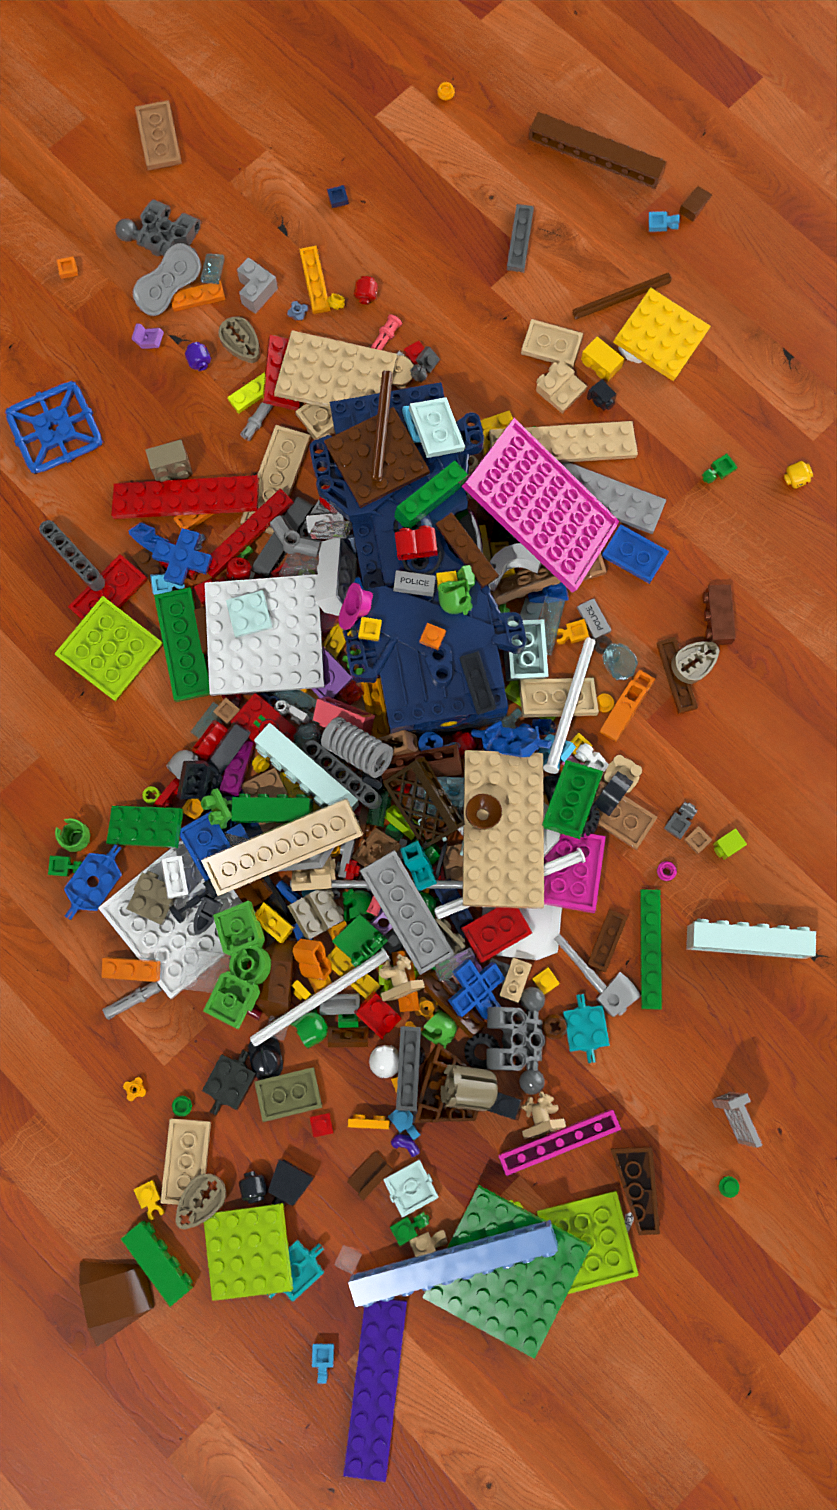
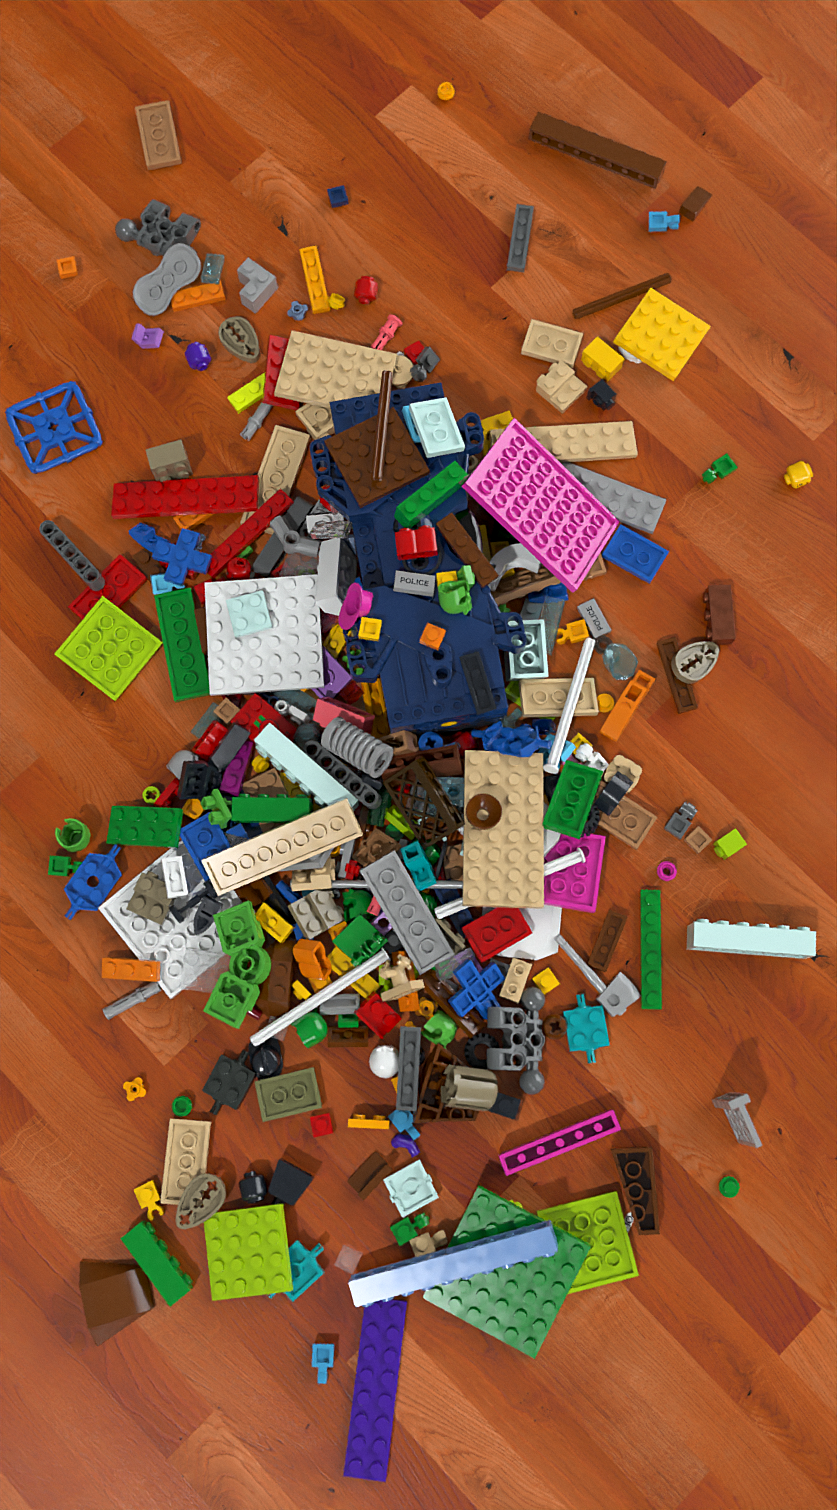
(540, 1113): tan piece -> none

